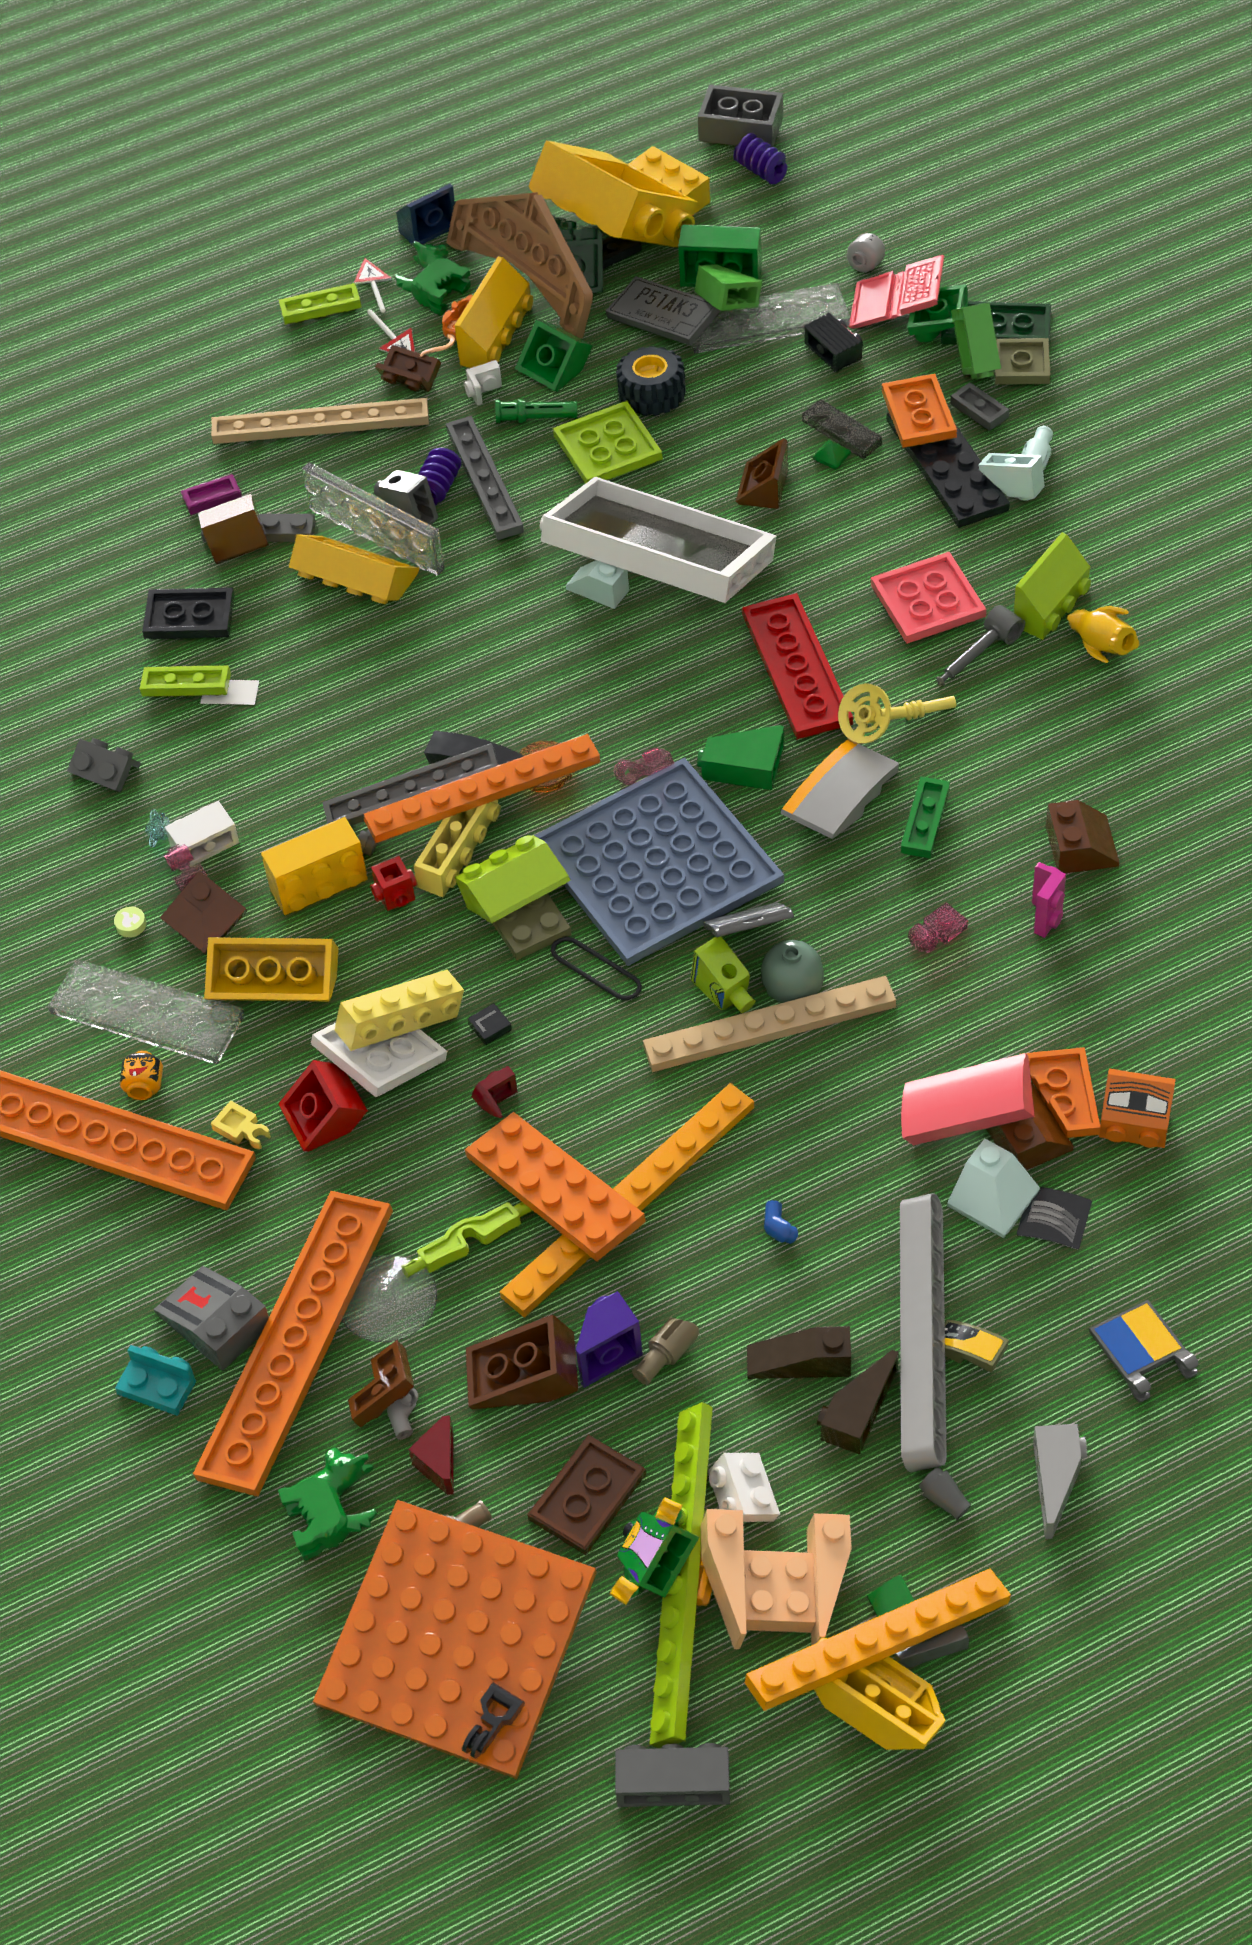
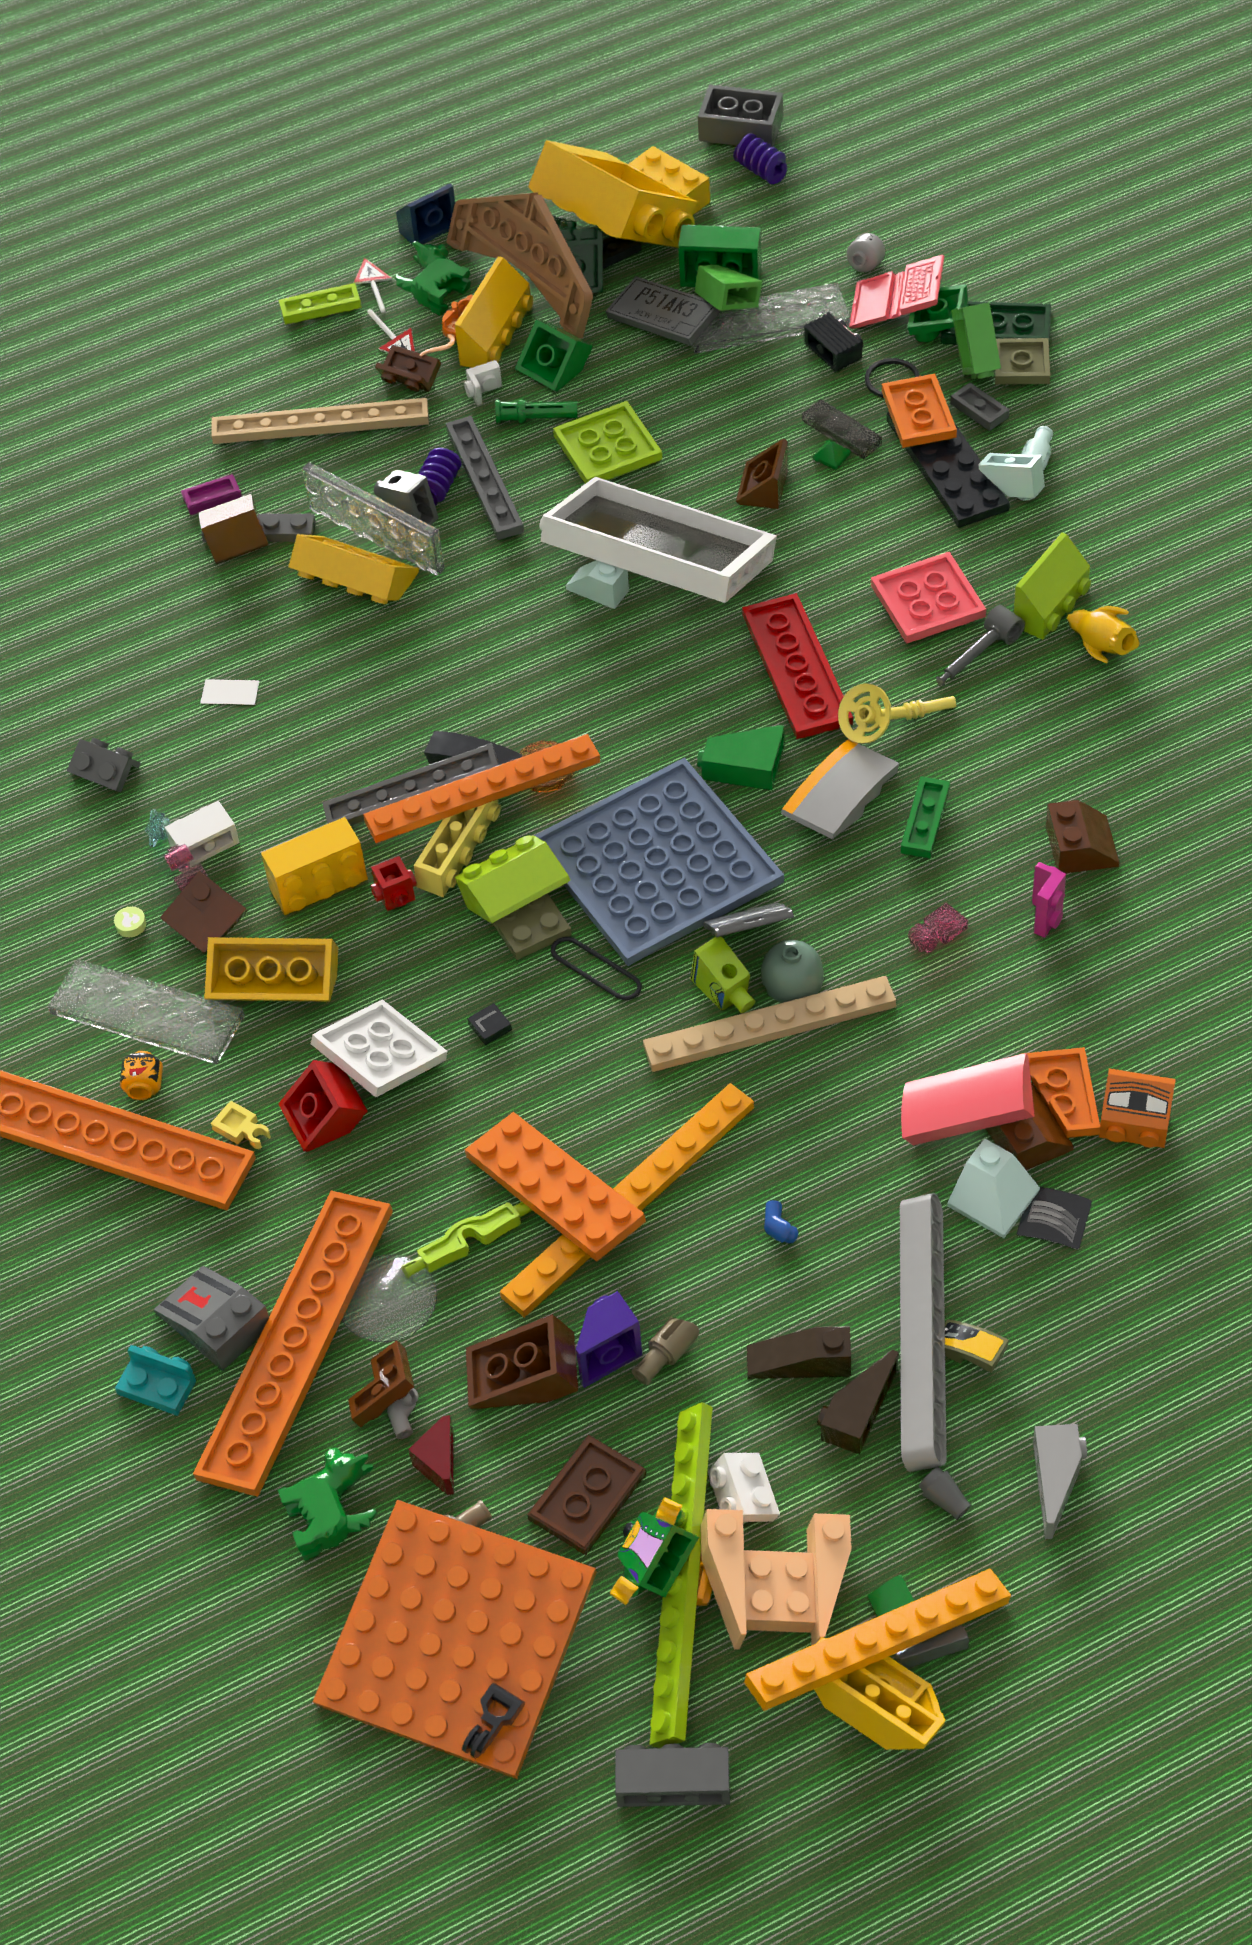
(185, 680): lime plate -> none
(188, 613): black plate -> none
(367, 843): dark grey plate -> none
(398, 1010): light yellow brick -> none
(494, 1089): dark red plate -> none
(651, 380): black wheel -> none
(651, 762): clear pink plate -> none
(883, 362): none -> black piece
(1139, 1343): flag -> none

